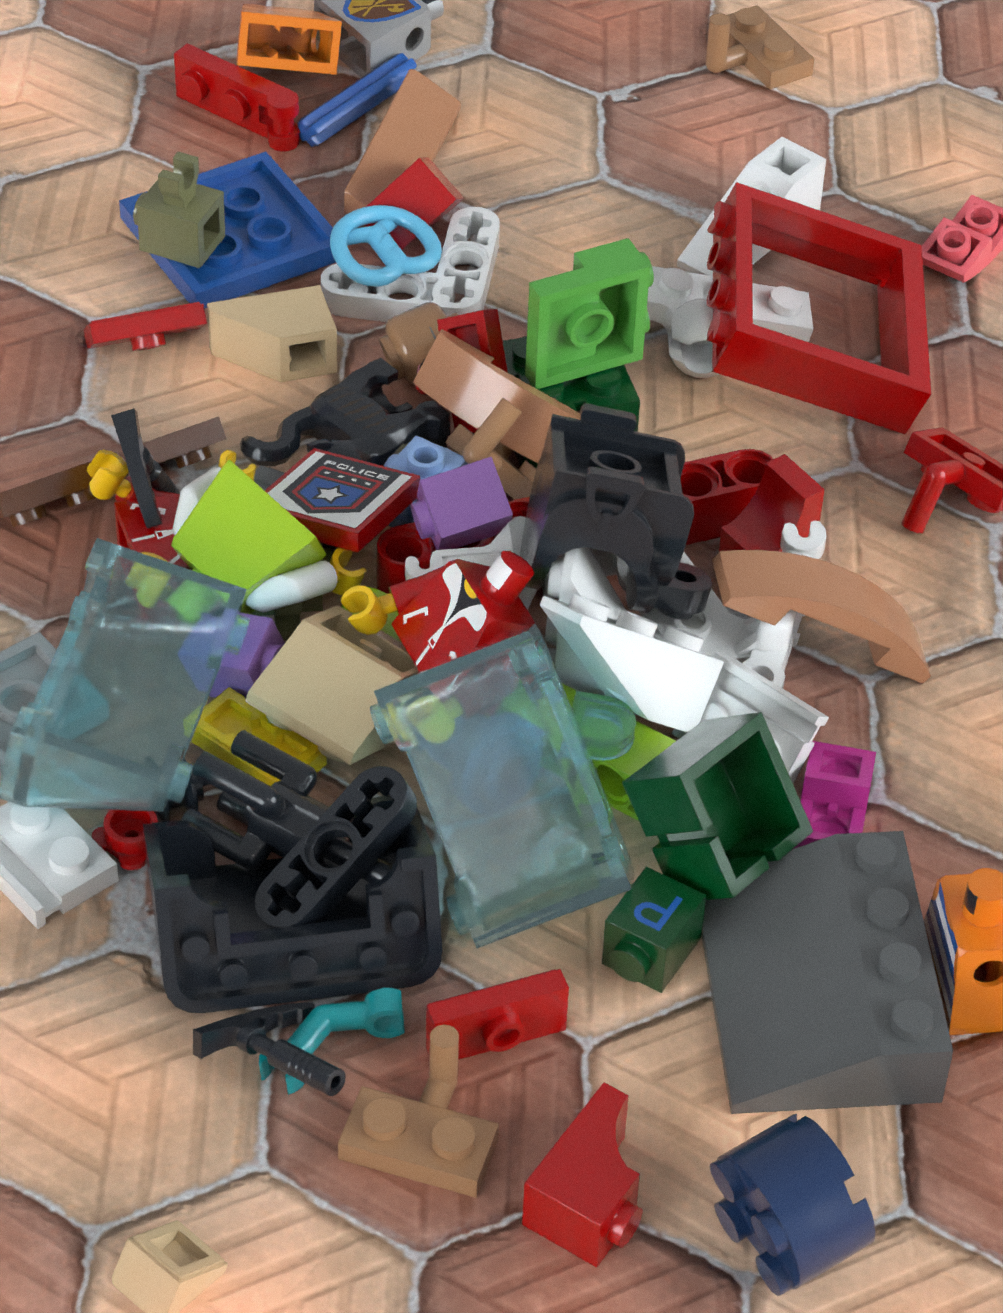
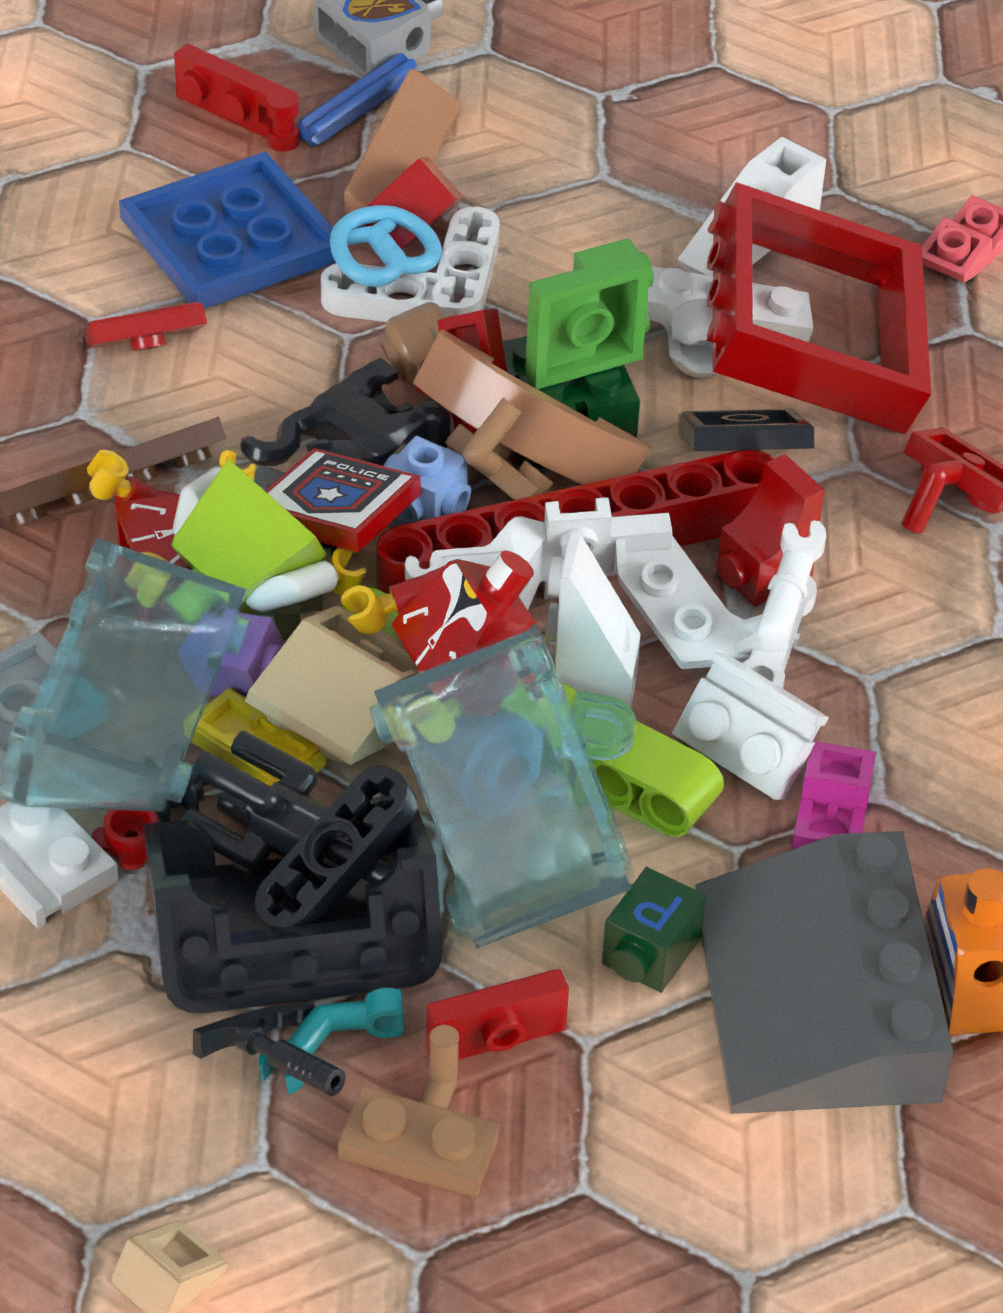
(143, 470): black piece -> none
(180, 216): olive brick -> none
(276, 333): tan slope -> none
(287, 39): orange torso -> none
(461, 505): medium lavender brick -> none
(582, 1187): red arch -> none
(618, 495): black animal -> none
(652, 673): white slope -> none
(719, 805): dark green piece -> none
(745, 430): none -> black tile
(757, 43): medium nougat plate -> none
(774, 582): nougat slope -> none
(791, 1202): dark blue brick -> none

